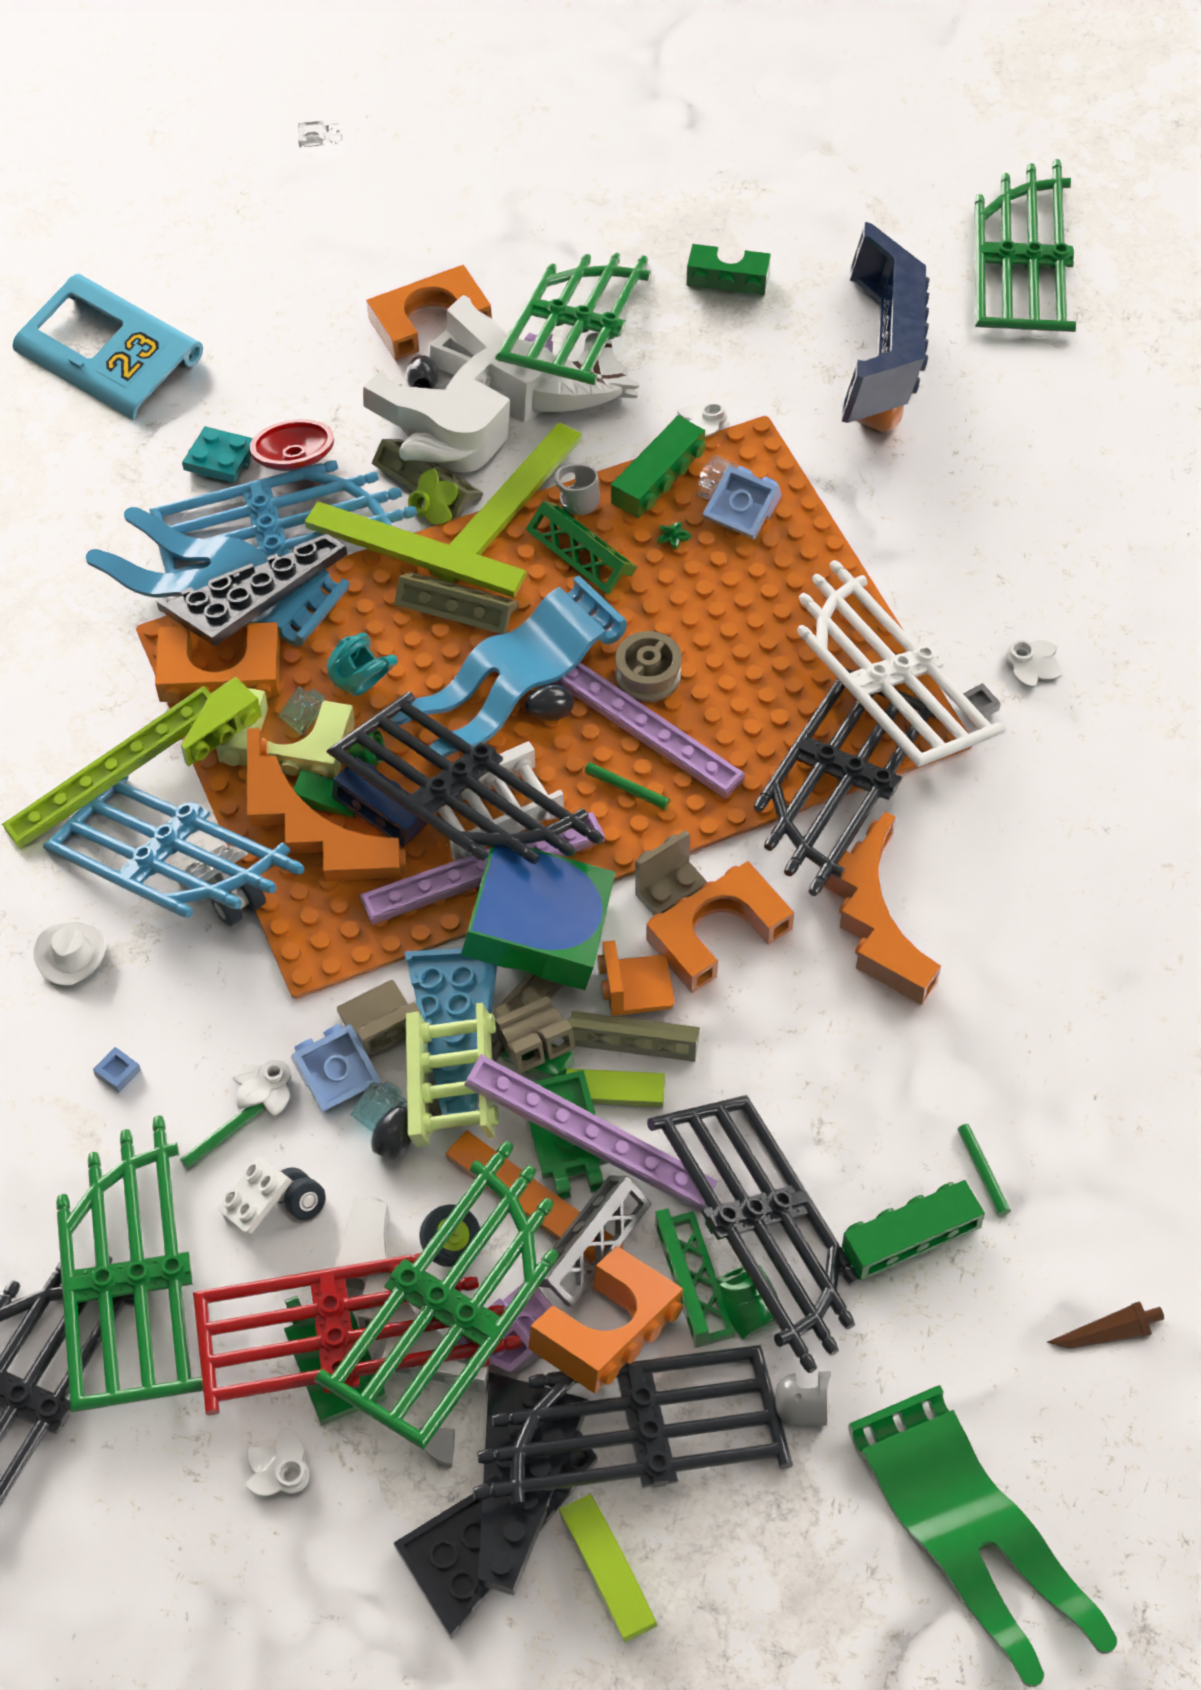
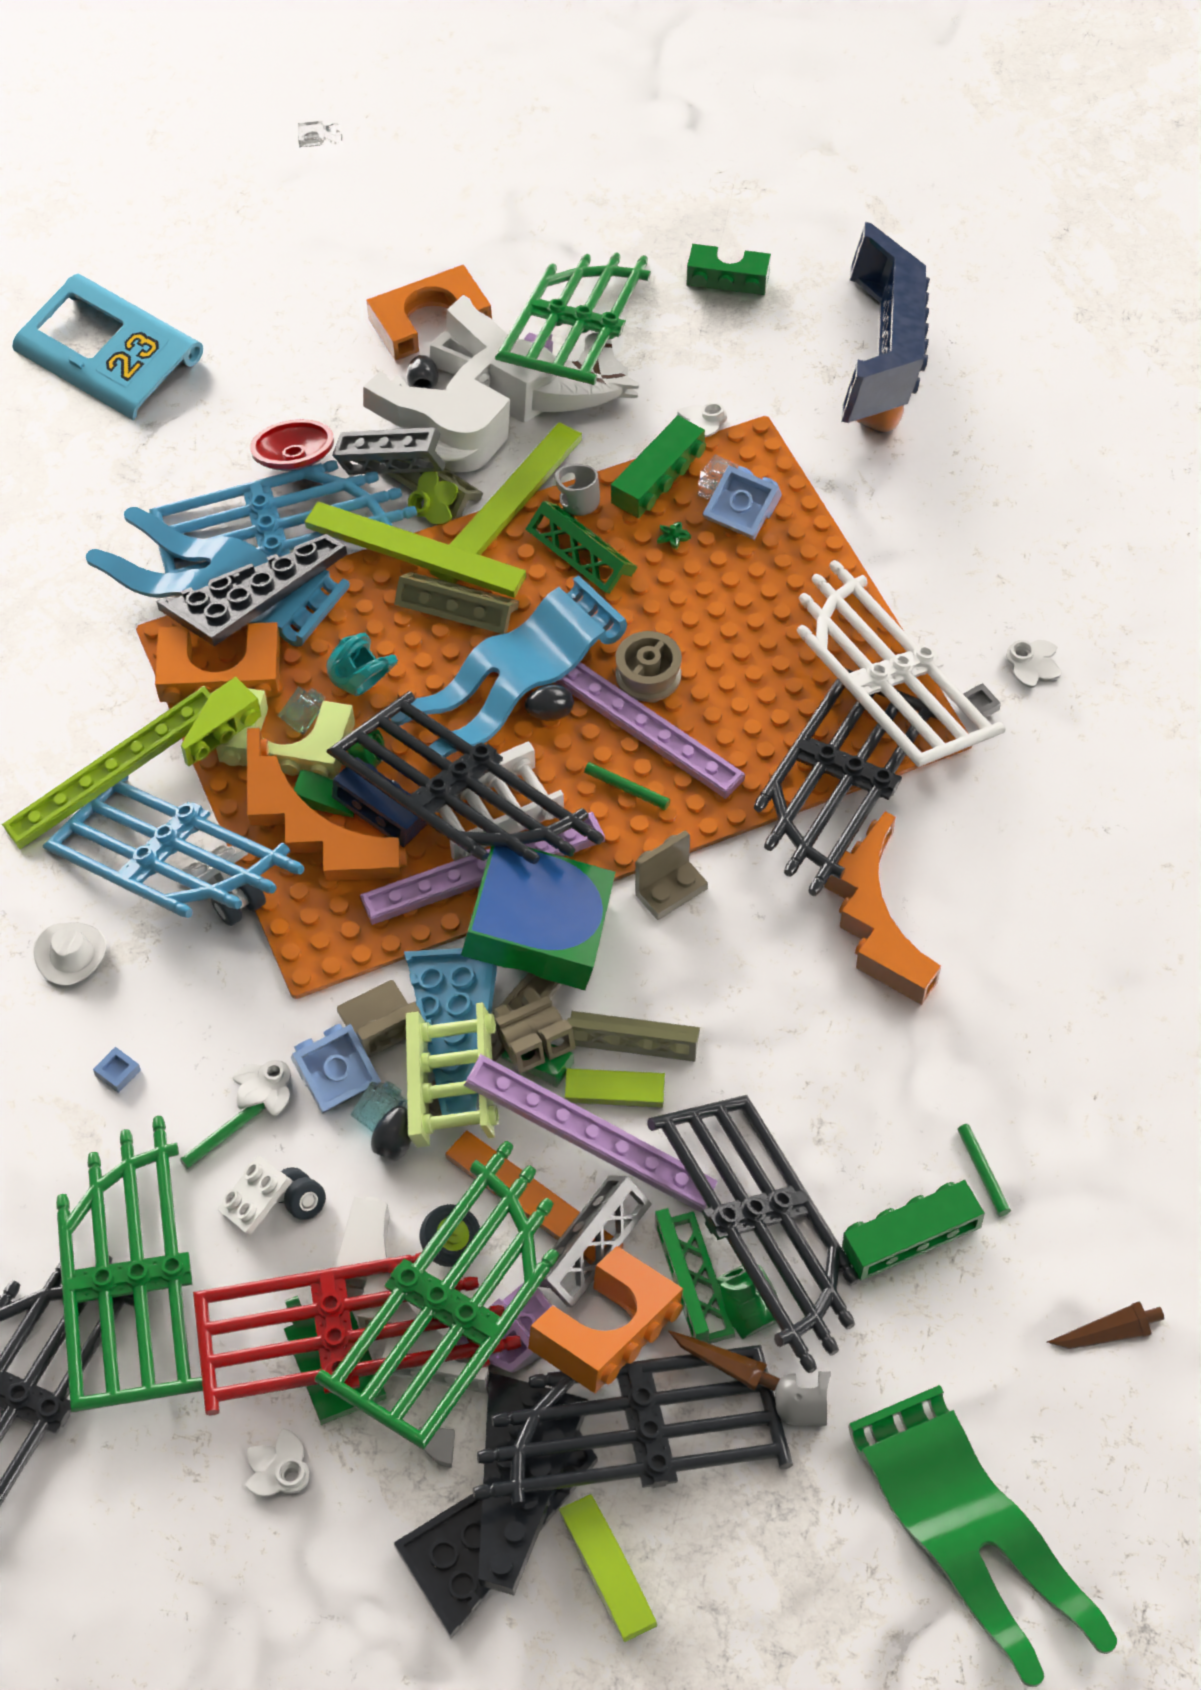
(218, 454): teal plate -> none
(386, 448): none -> dark grey fence
(558, 1156): green tile -> none
(634, 983): orange bracket -> none
(735, 1365): none -> reddish brown bar
(737, 892): orange arch -> none
(1031, 255): green piece -> none

